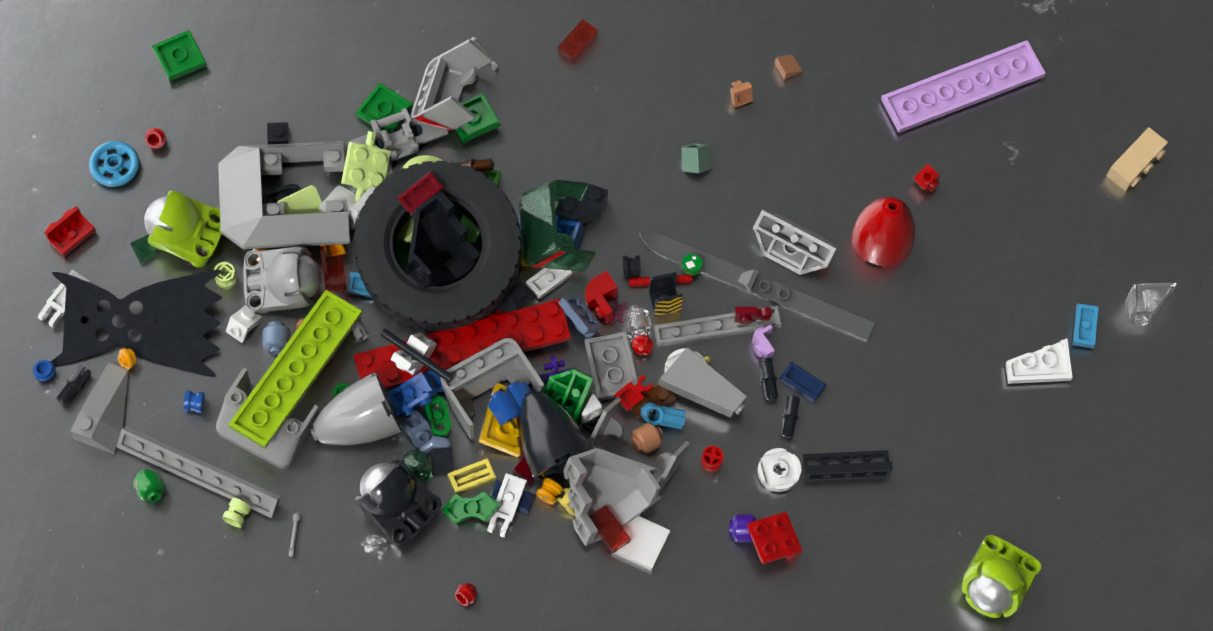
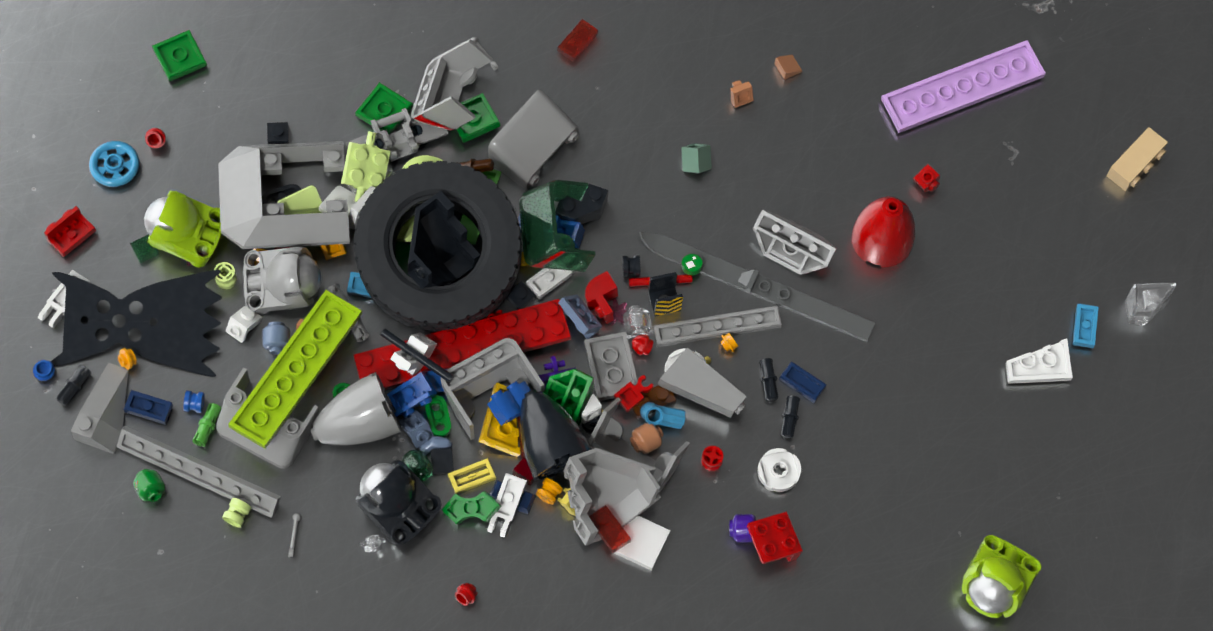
(148, 407): none -> dark blue plate
(206, 425): none -> bright green pin
(333, 272): clear red panel -> none
(420, 192): dark red plate -> none
(531, 139): none -> light grey windscreen
(728, 342): none -> light orange plate
(750, 314): dark red plate -> none
(761, 344): lavender bracket -> none
(846, 470): black fence -> none

